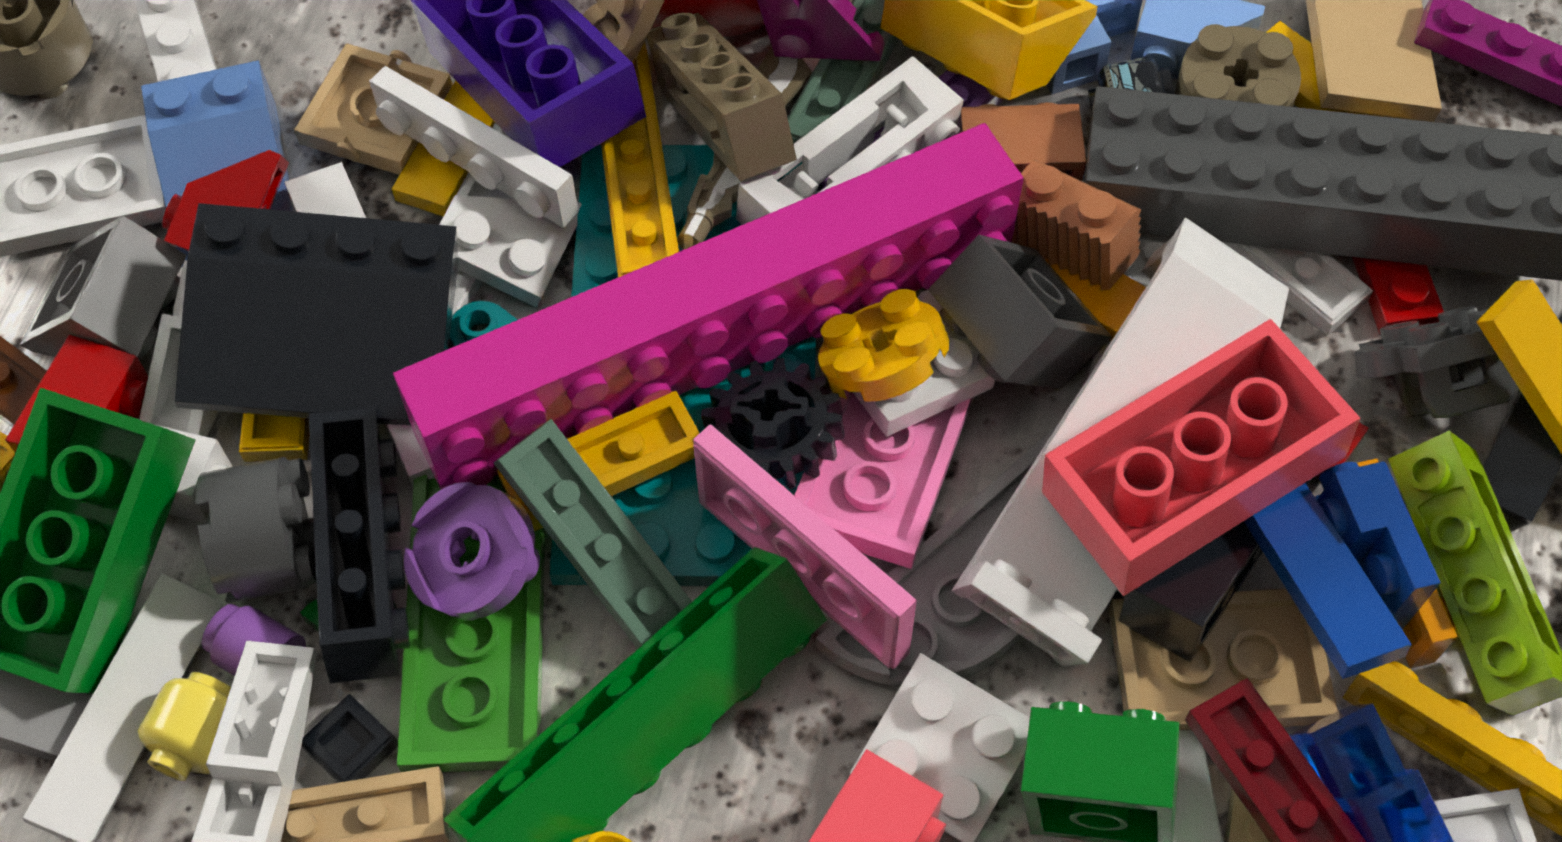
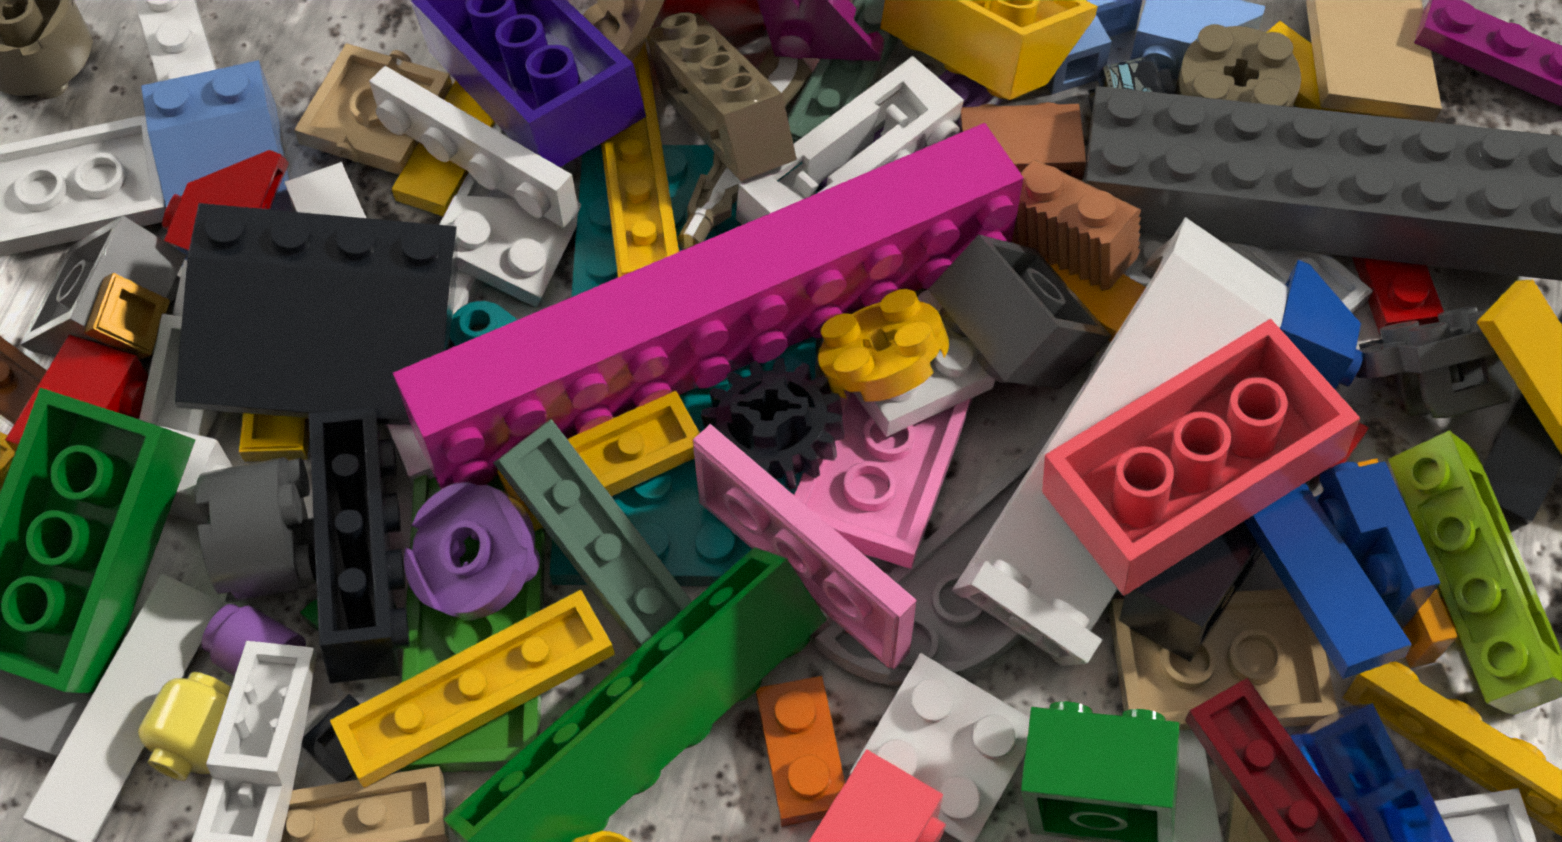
(126, 316): none -> pearl gold tile
(471, 688): none -> yellow plate
(800, 748): none -> orange plate
(1321, 326): none -> blue slope

